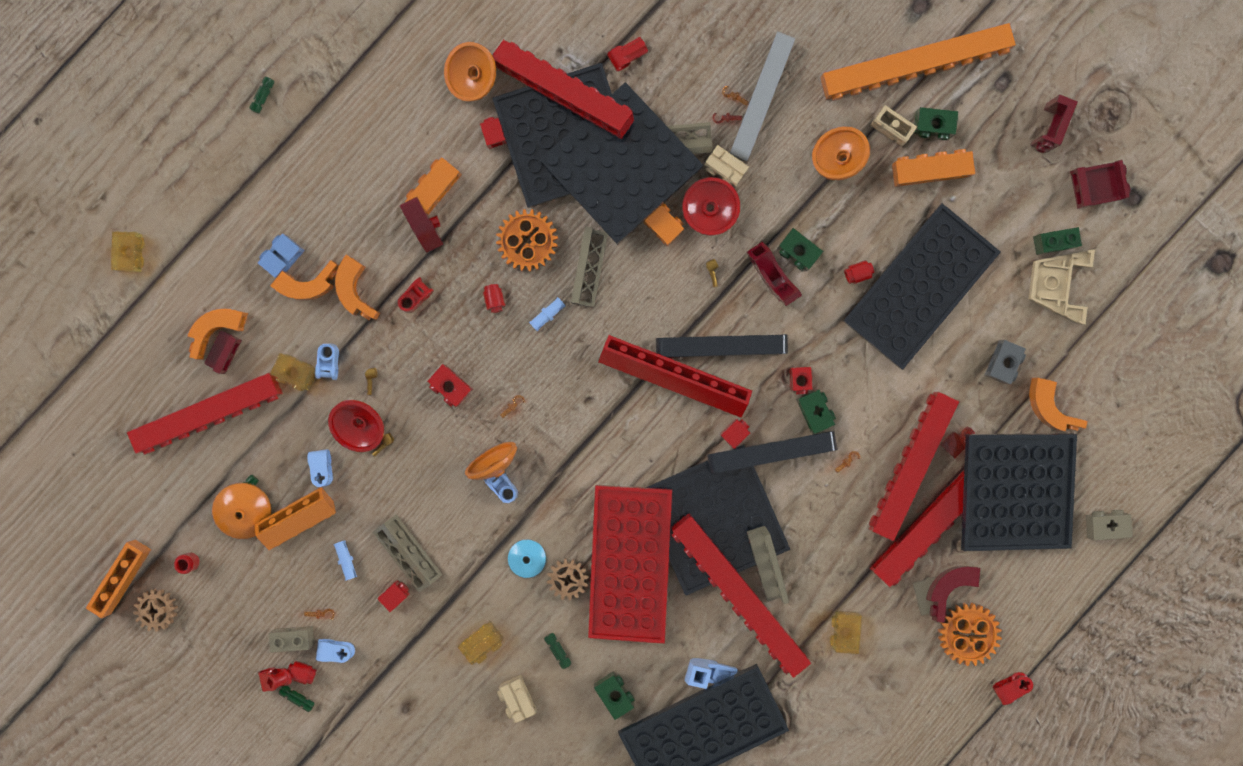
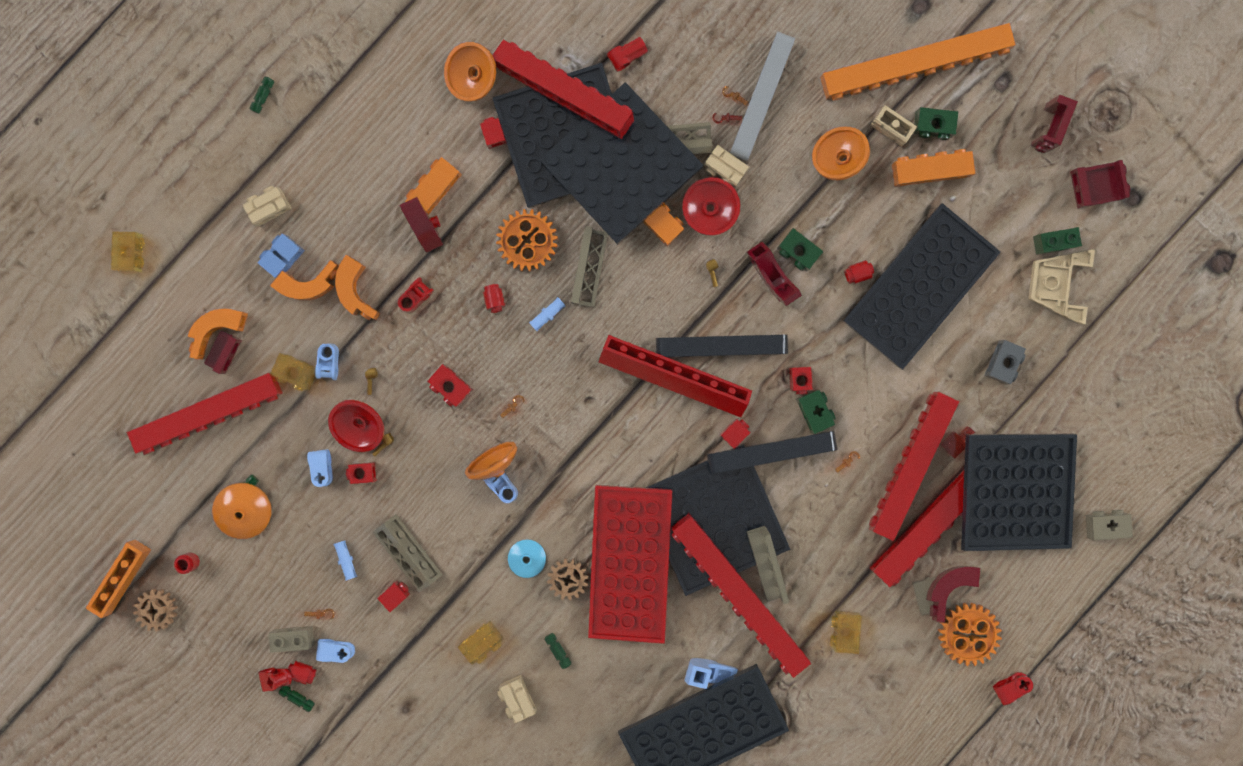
(266, 206): none -> tan brick
(295, 518): orange brick -> none
(369, 469): none -> red brick
(616, 706): dark green brick -> none
(1044, 407): orange arch -> none

